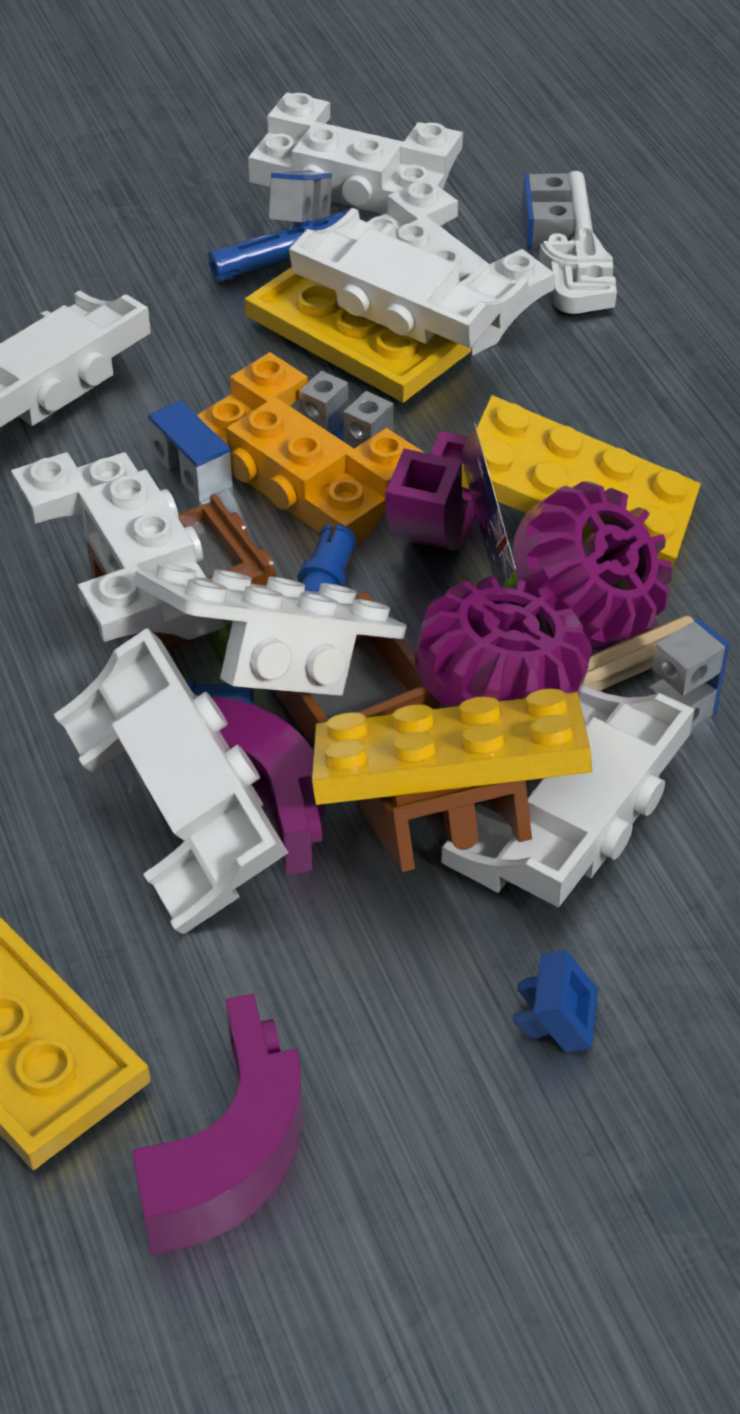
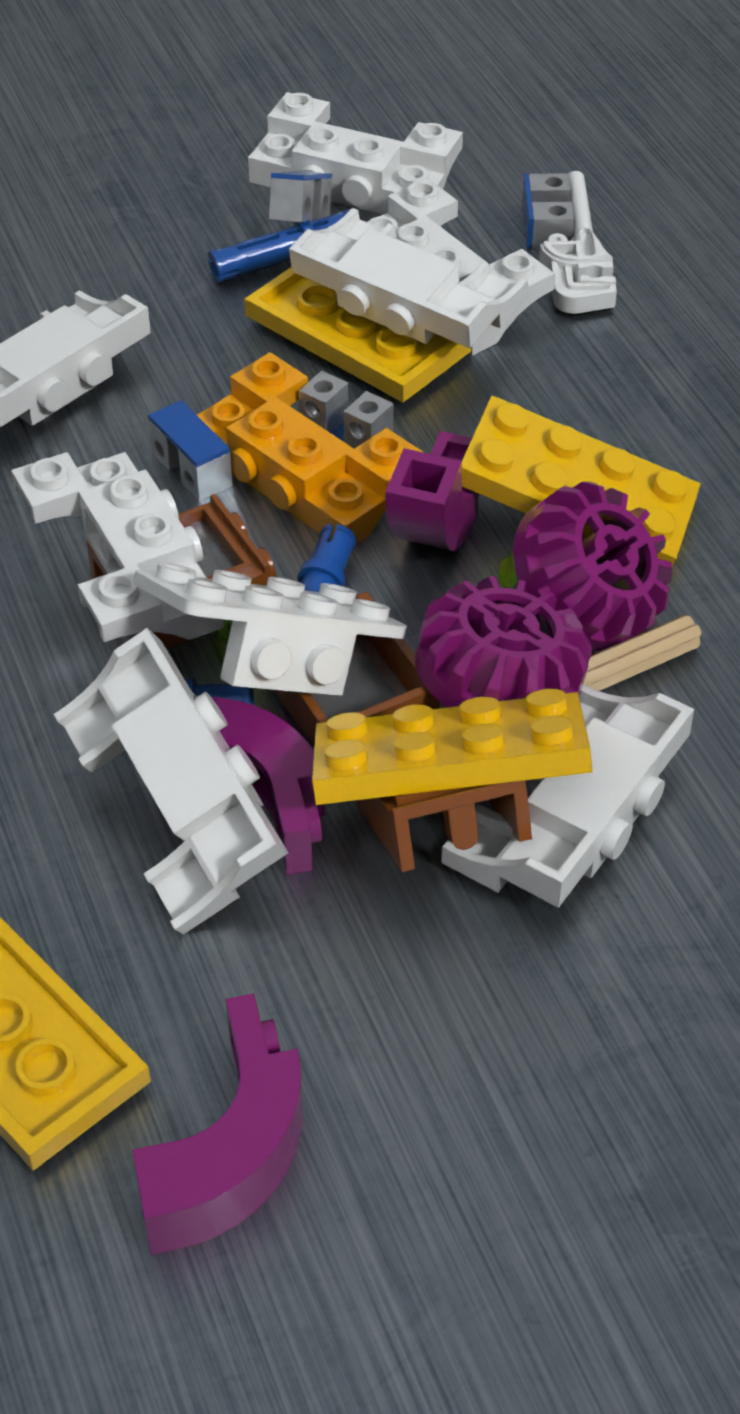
(487, 508): dark blue sticker -> none
(562, 1003): blue tile -> none
(692, 668): flat silver piece -> none

